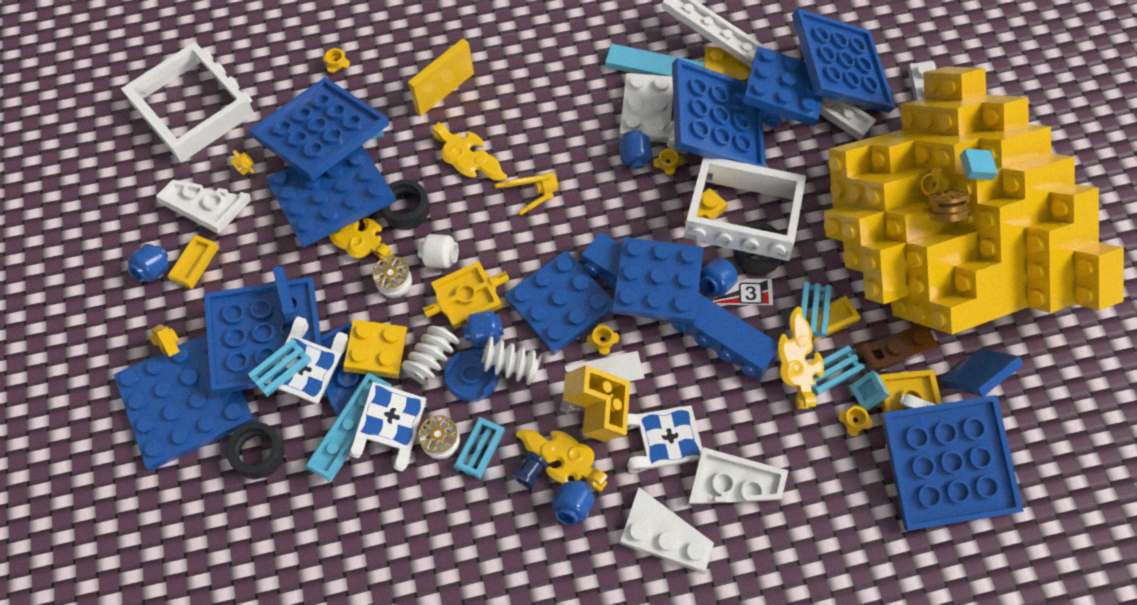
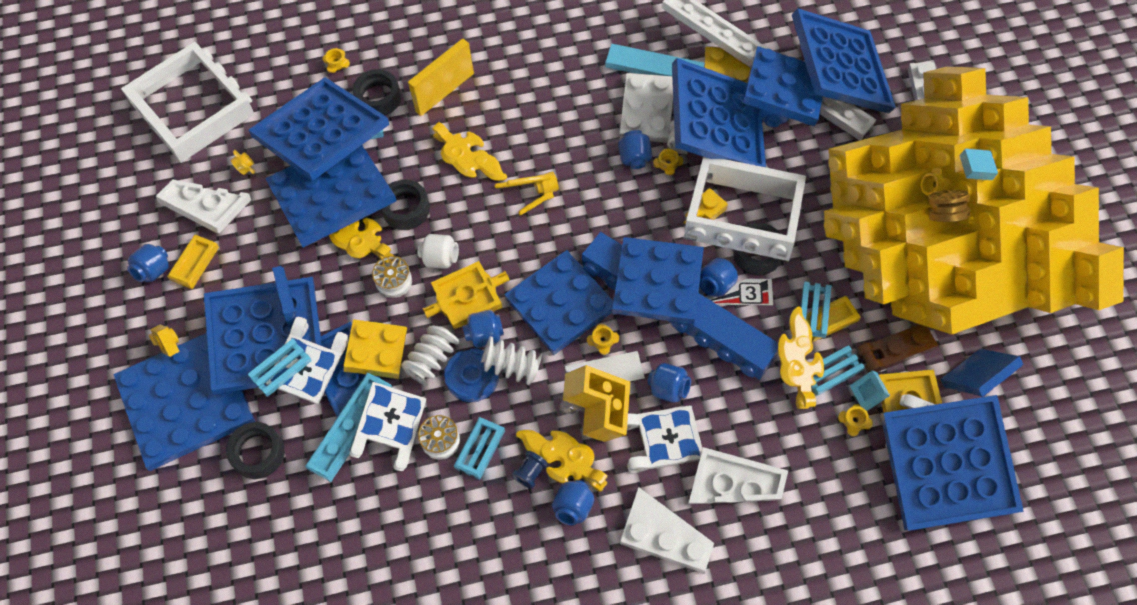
(375, 78): none -> black tyre
(669, 382): none -> blue head

